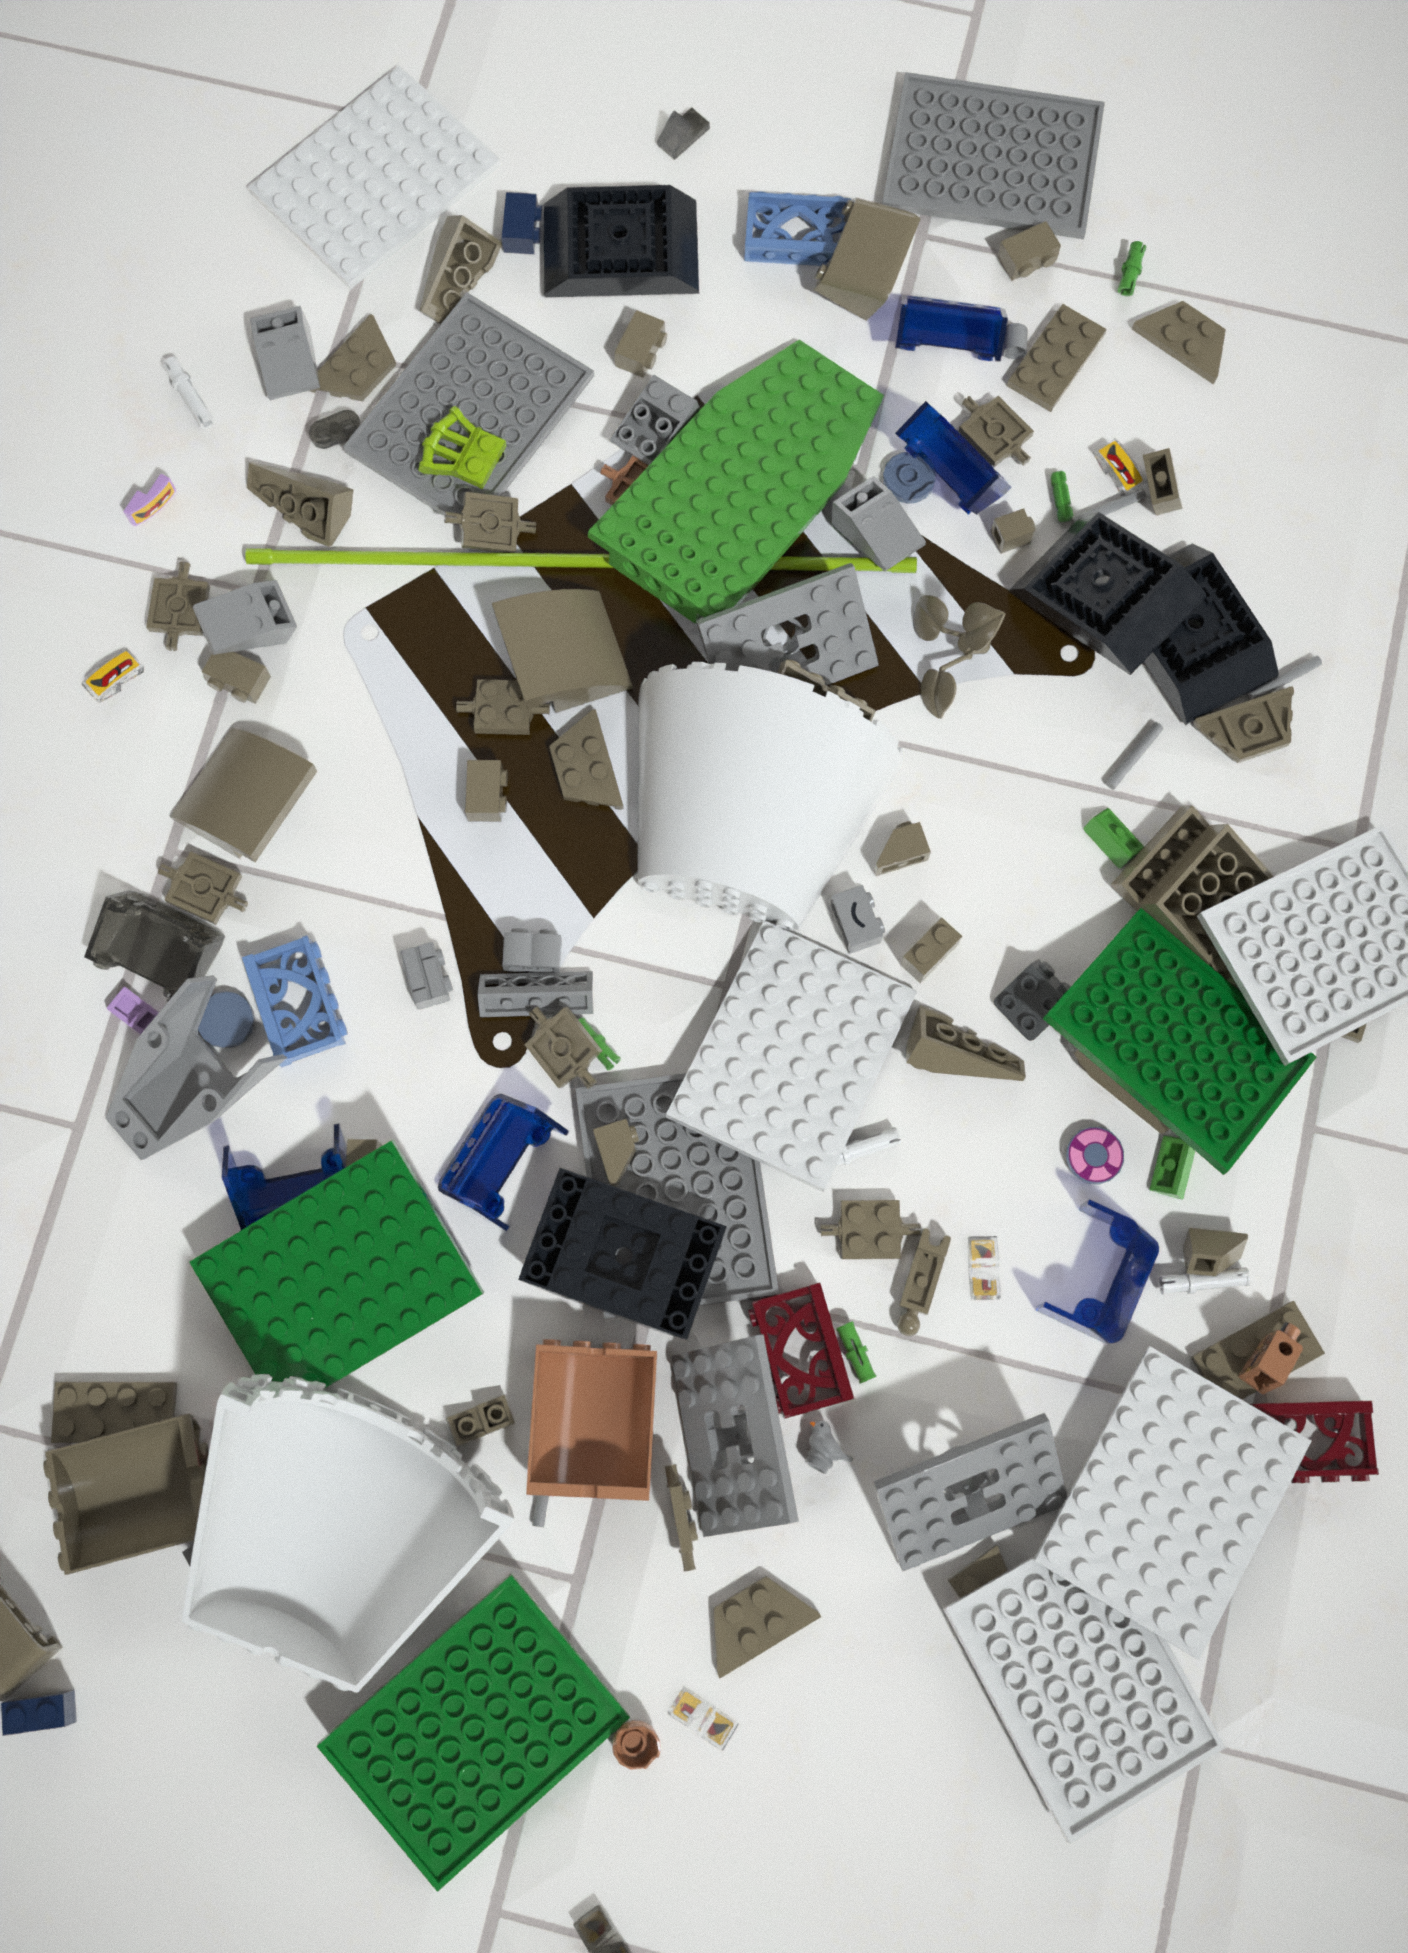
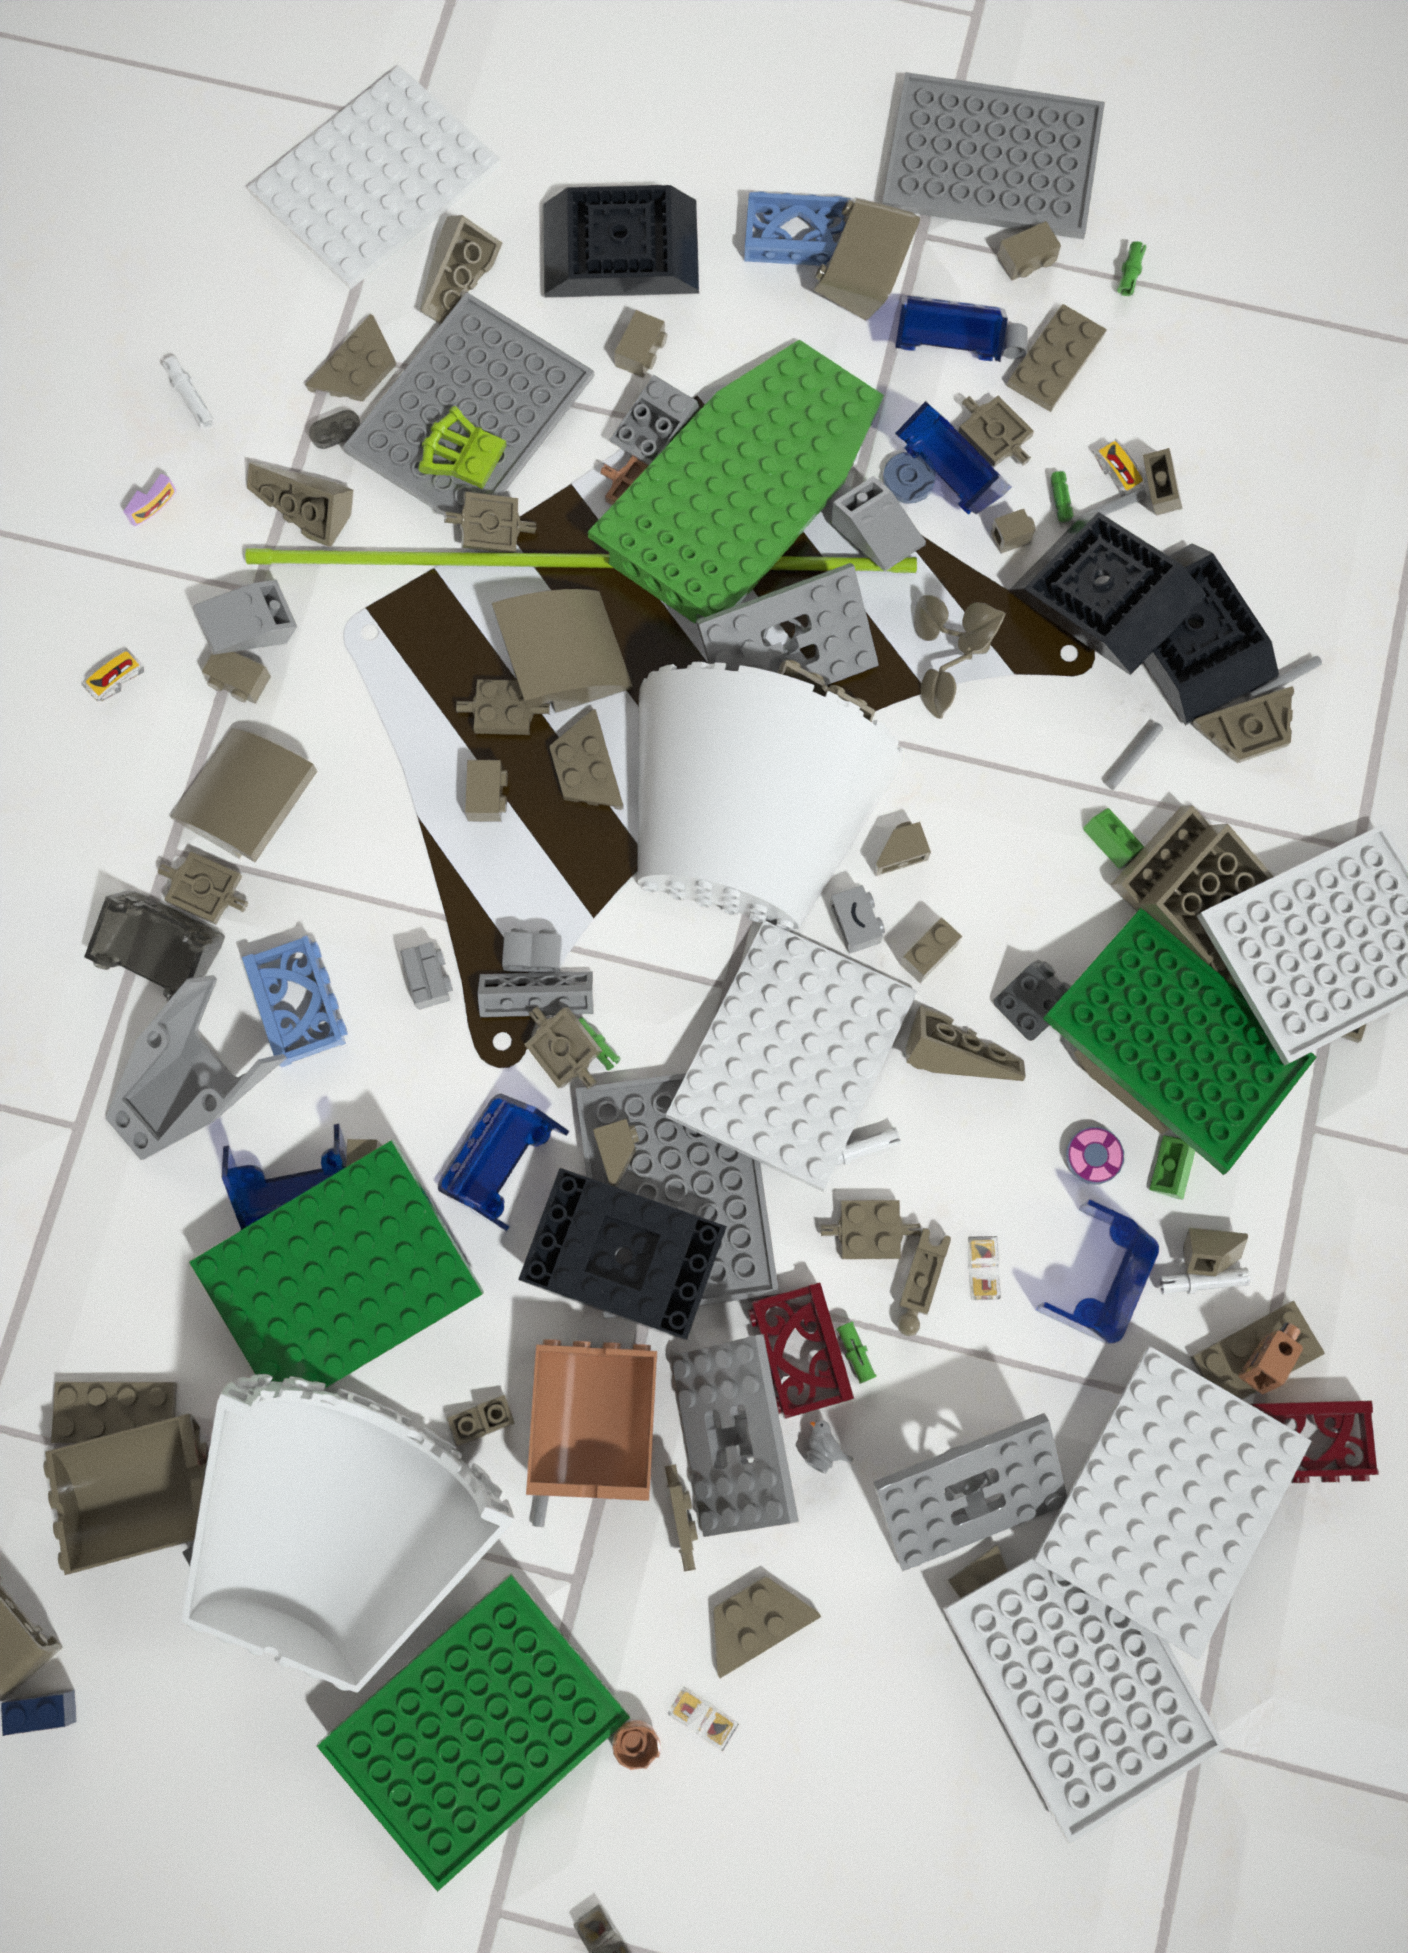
(132, 1010): lavender slope -> none
(173, 605): dark tan plate -> none
(227, 1020): sand blue tile -> none
(285, 352): light grey slope -> none
(520, 223): dark blue brick -> none
(682, 132): clear smoke slope -> none
(1186, 337): dark tan wing -> none

